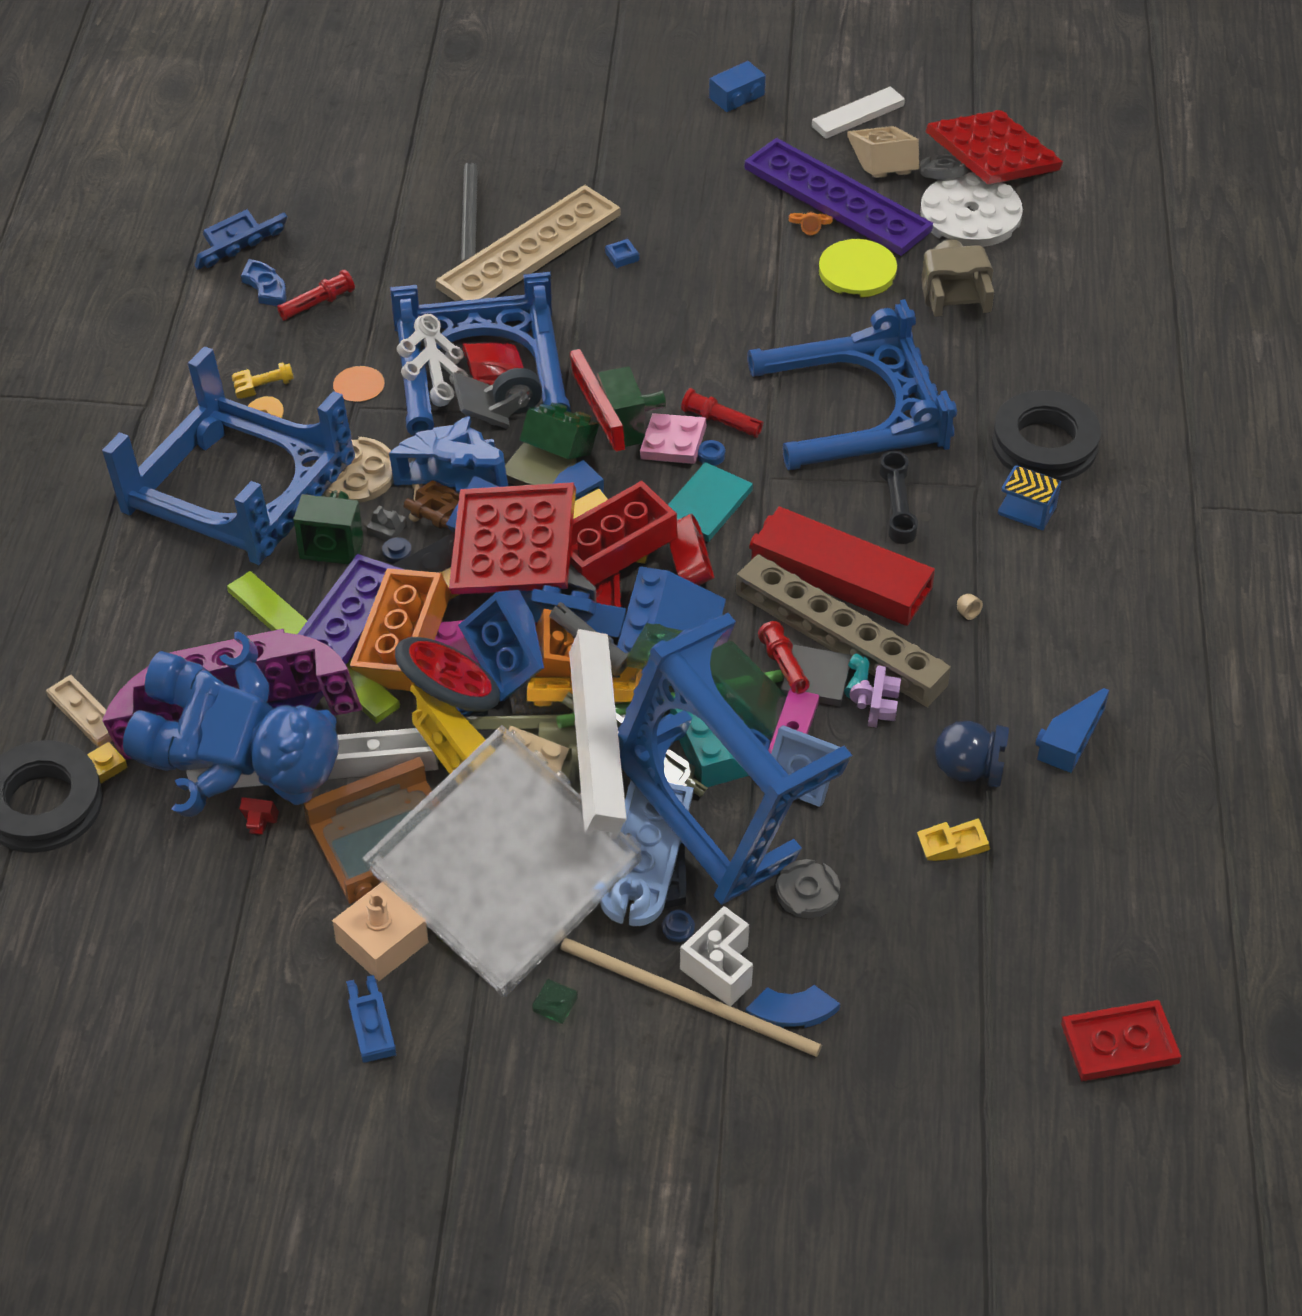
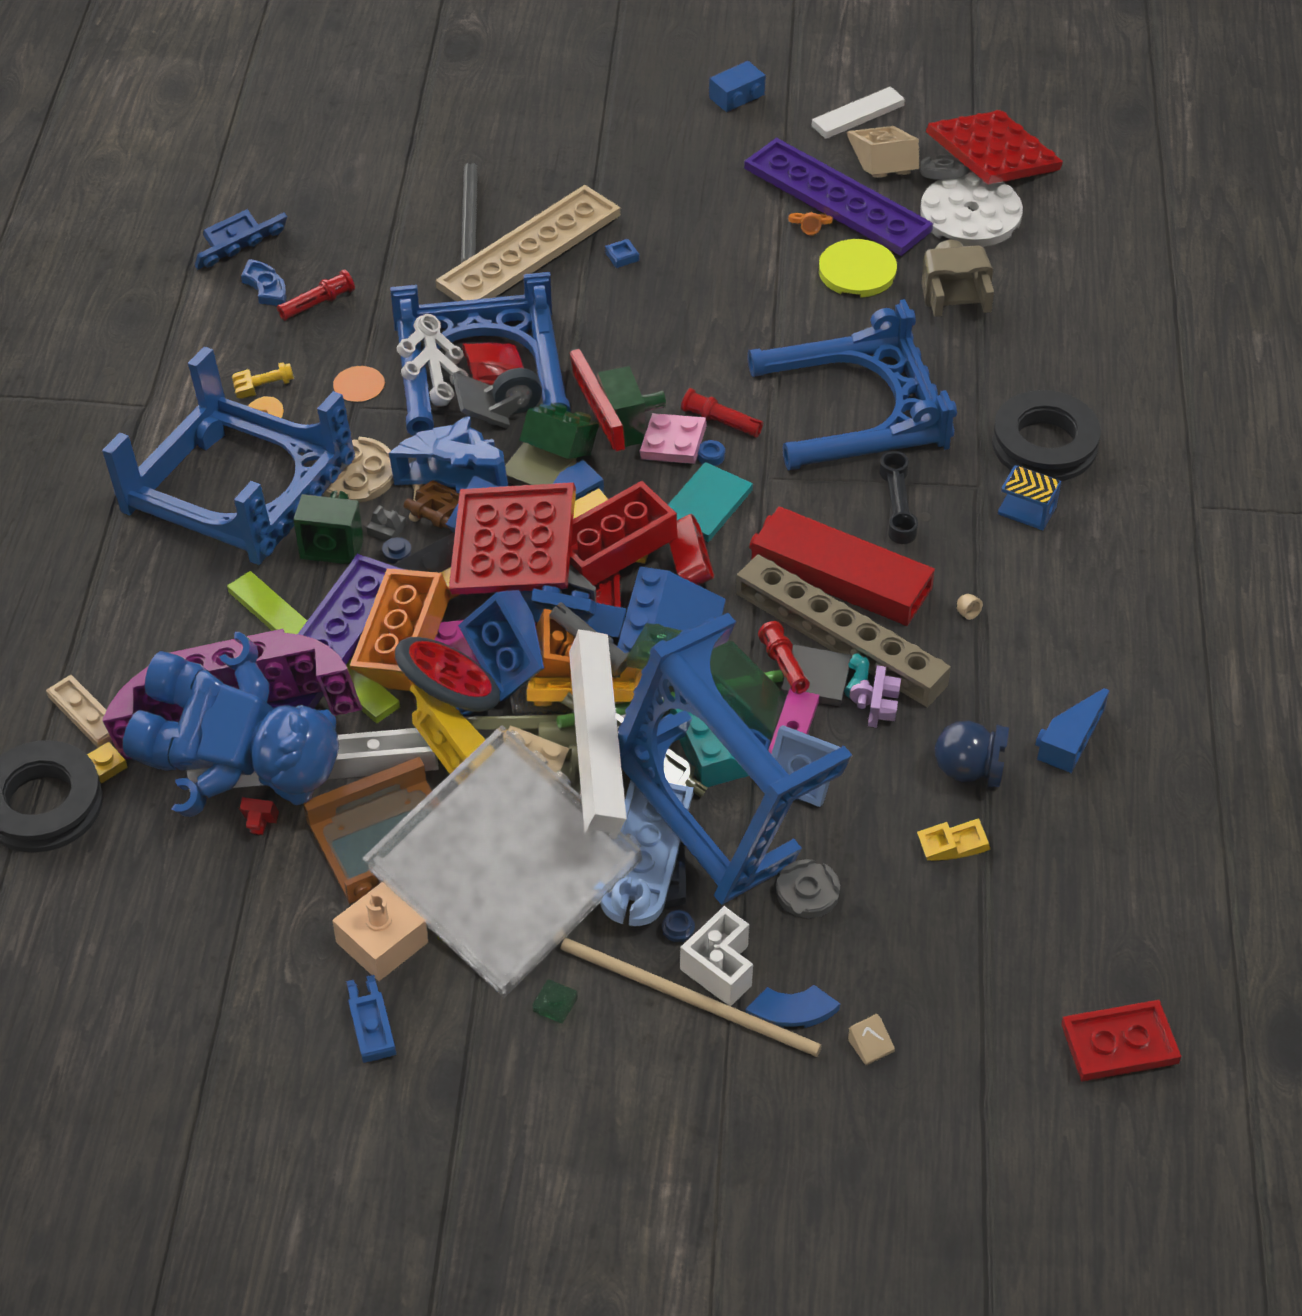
(870, 1039): none -> tan slope

